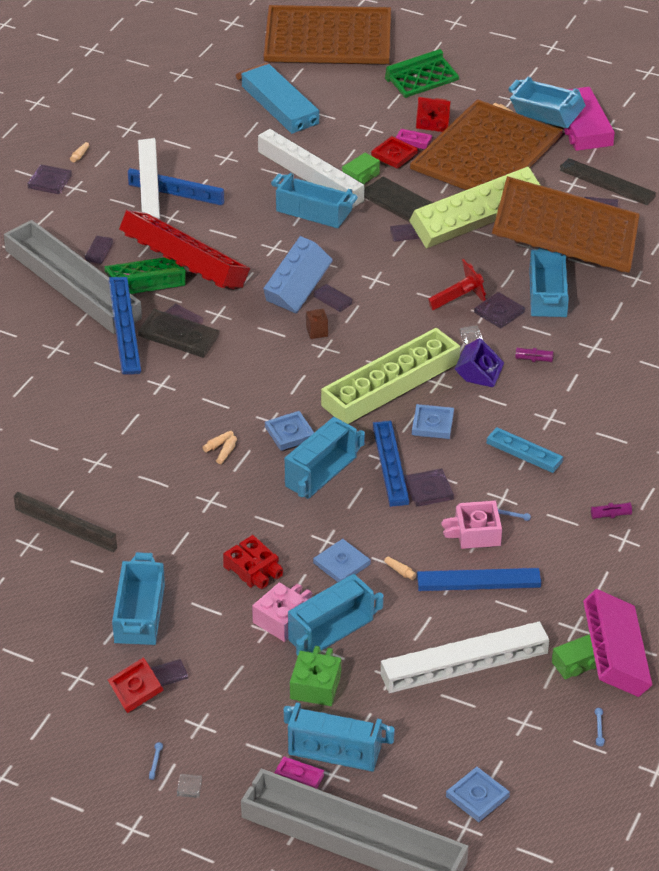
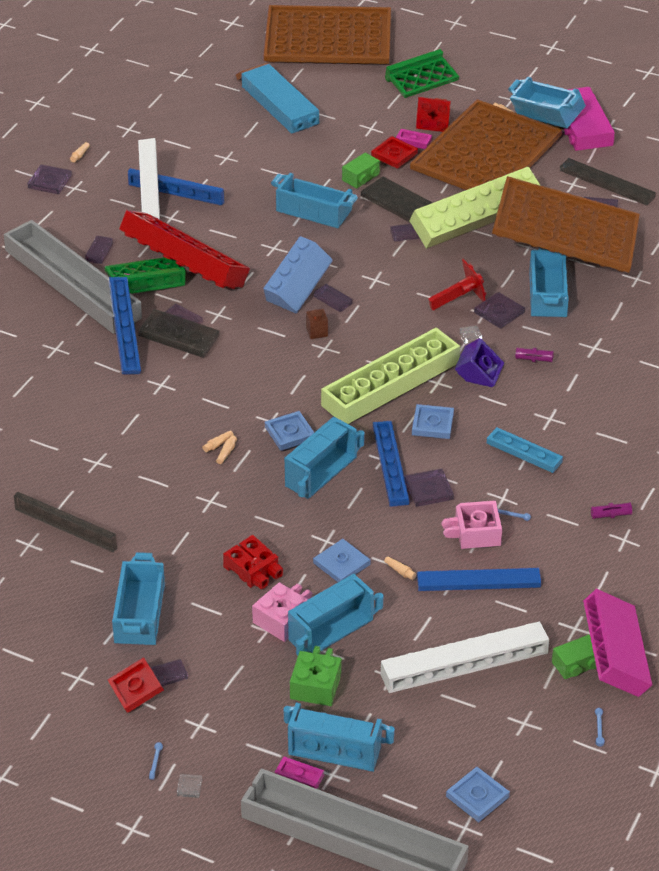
(306, 164): white brick -> none

